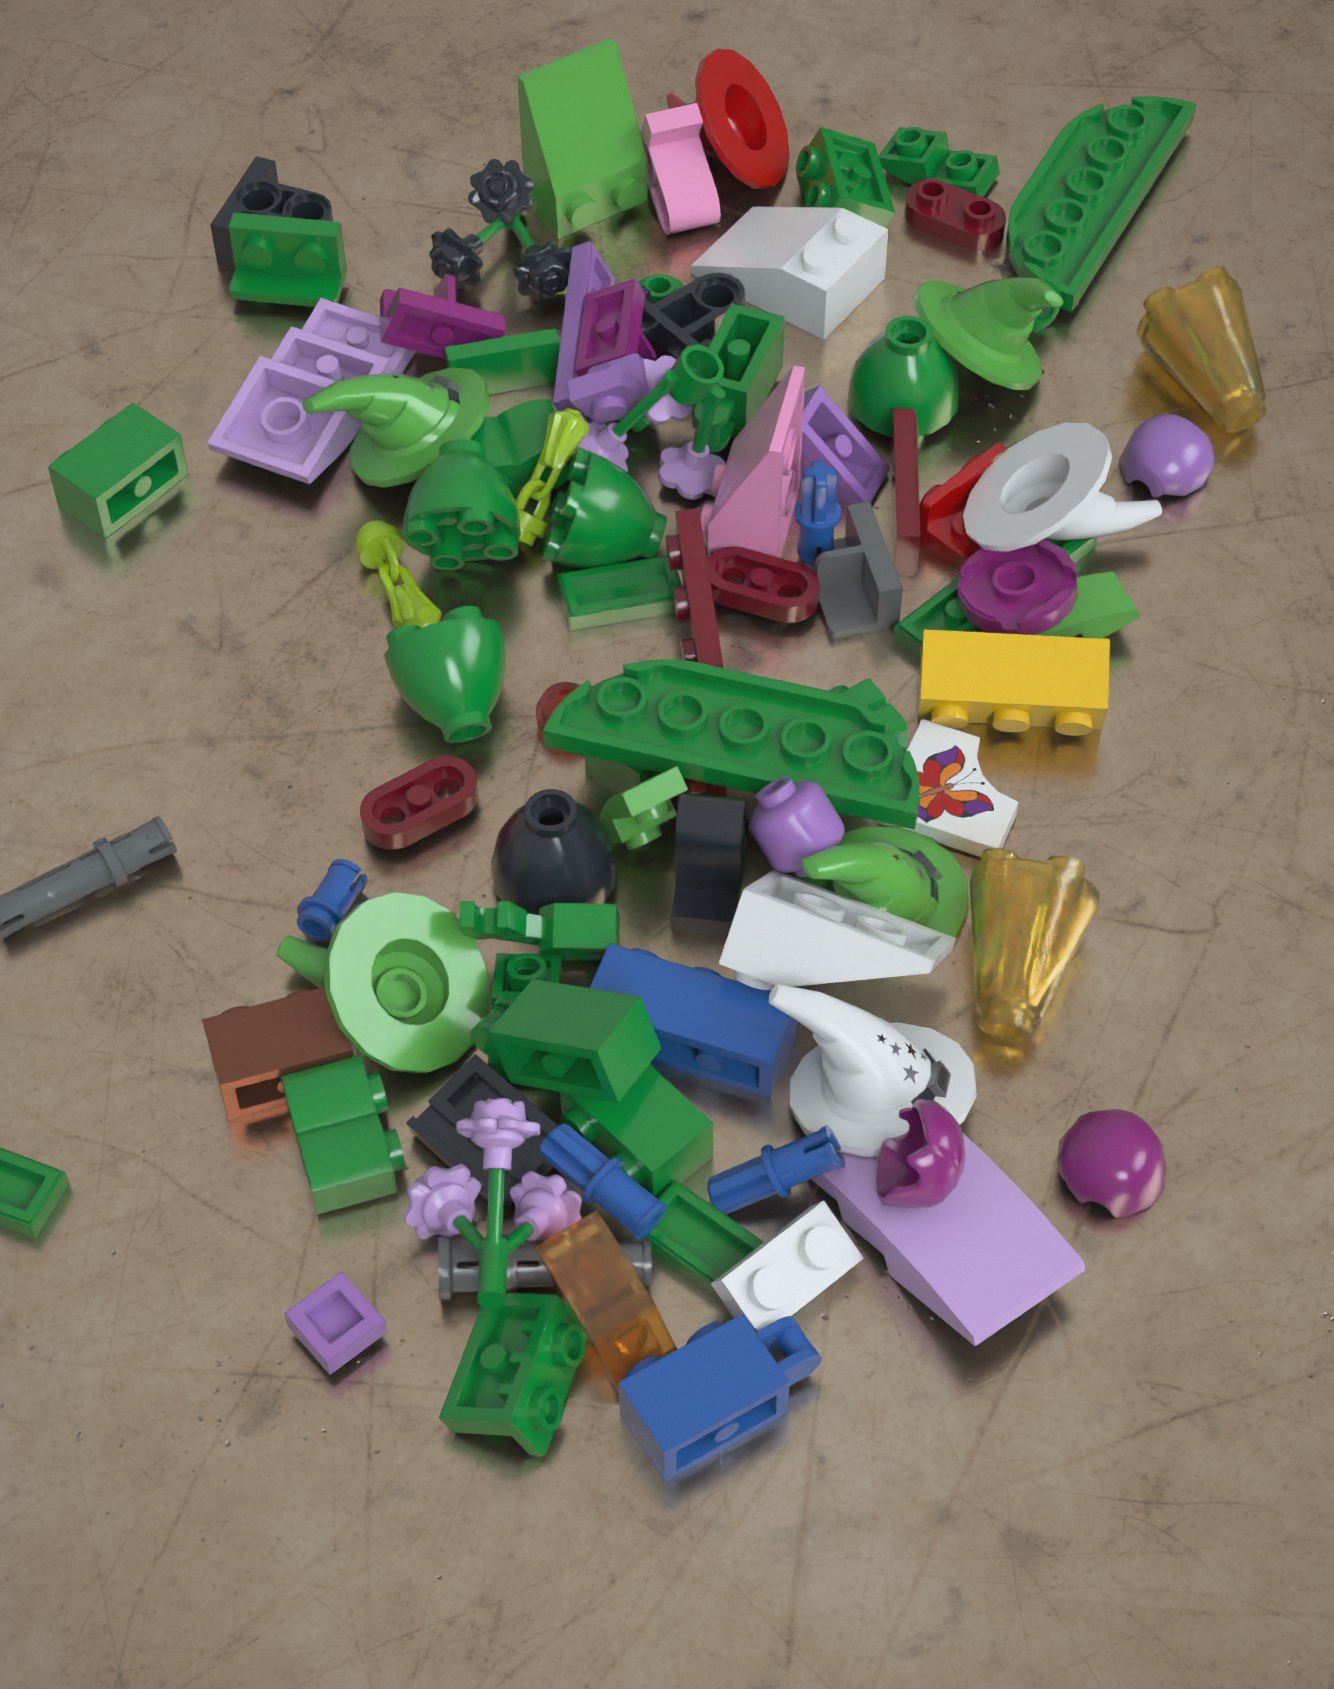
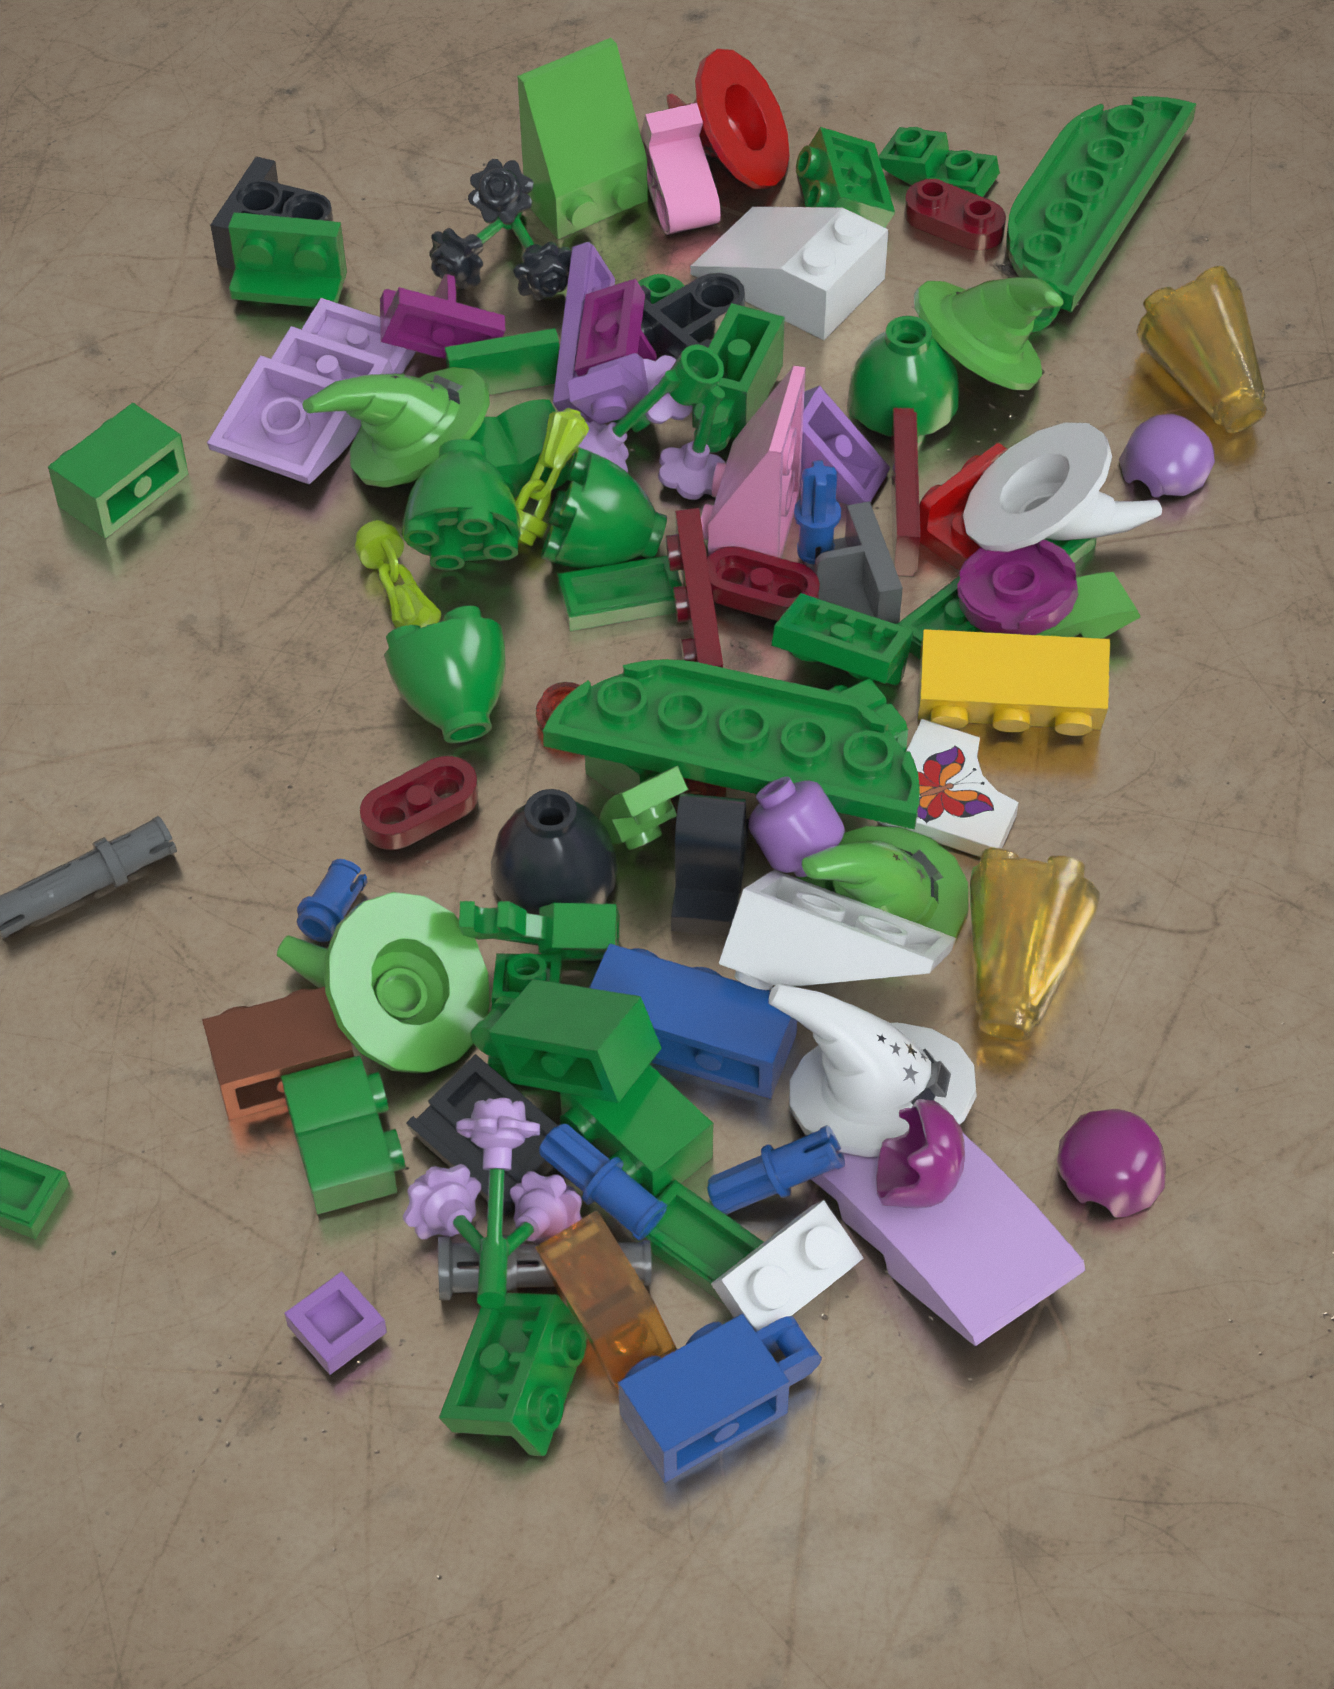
(844, 639): none -> green bracket

